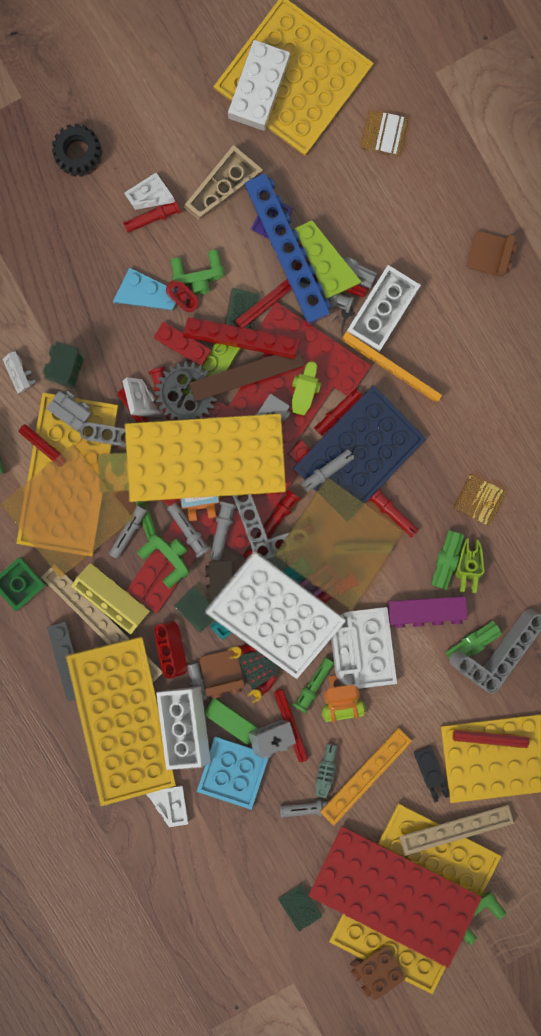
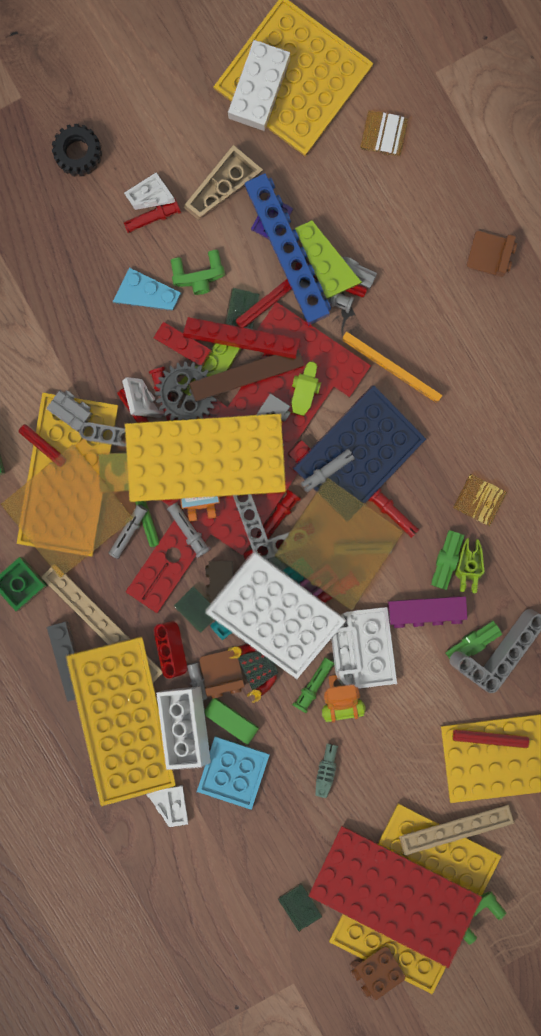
(14, 367): white plate -> none
(63, 365): clear green brick -> none
(110, 598): light yellow brick -> none
(172, 552): bright green connector -> none
(181, 294): red plate -> none
(224, 521): light grey pin -> none
(278, 733): light grey brick -> none
(286, 810): light grey pin -> none
(288, 716): red axle -> none
(332, 417): red pin -> none
(365, 776): light orange tile -> none
(383, 308): white brick -> none
(431, 771): black hinge -> none

